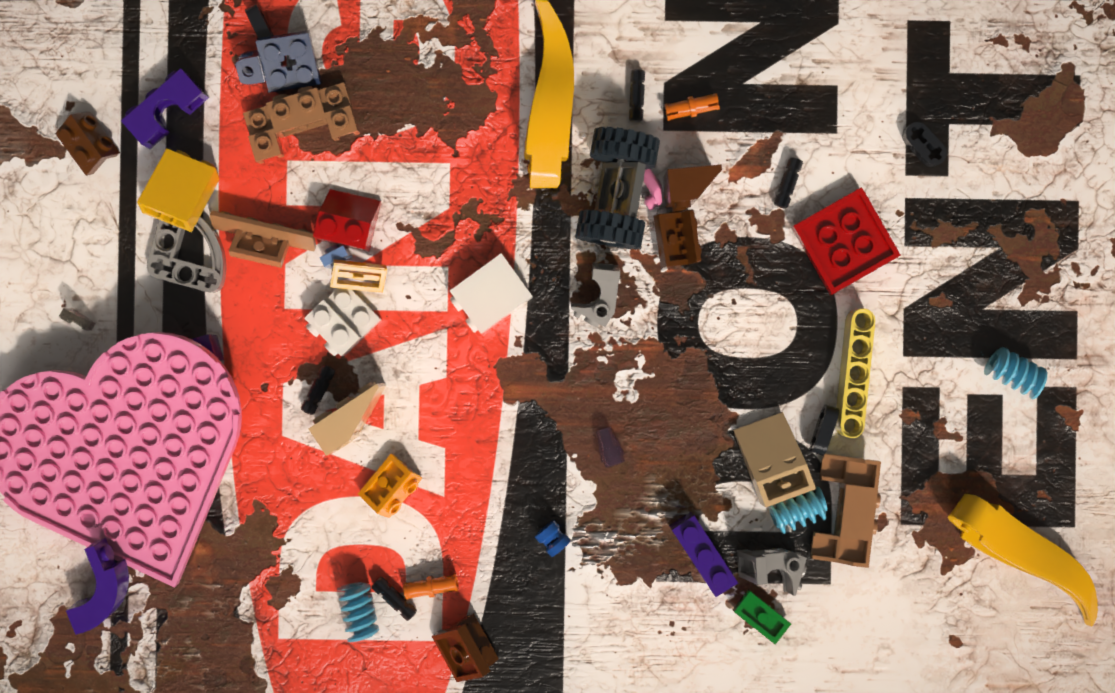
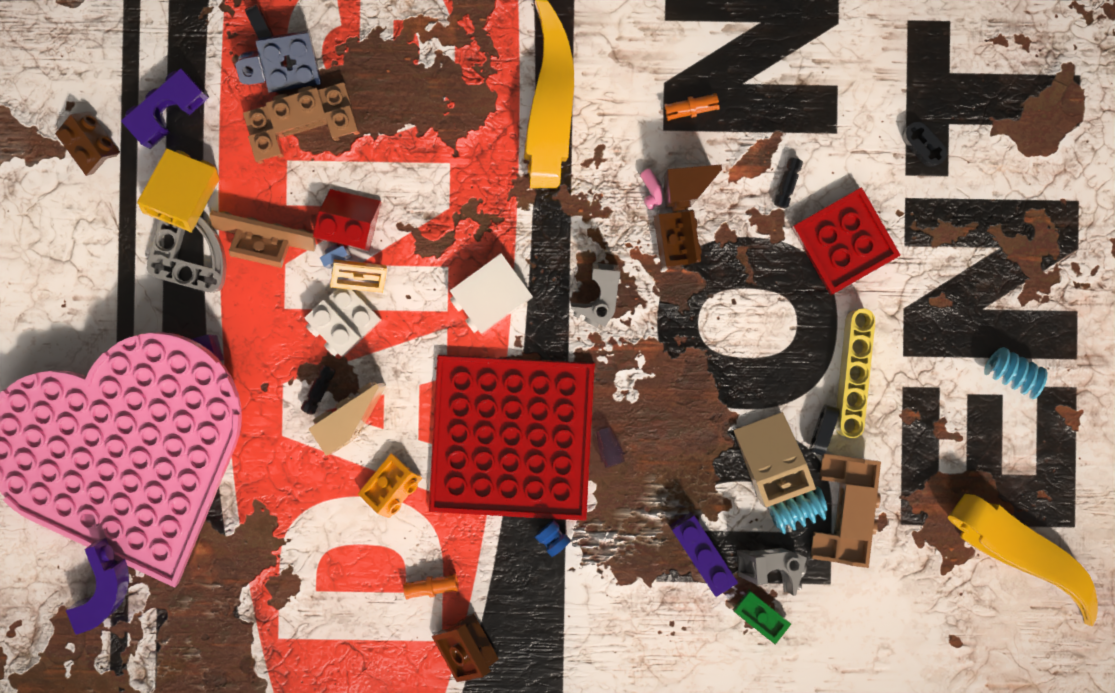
(72, 315): clear smoke tile -> none
(359, 611): medium azure piece -> none
(394, 598): black axle -> none
(511, 437): none -> red tile
(624, 161): black plate -> none
(636, 95): black axle -> none

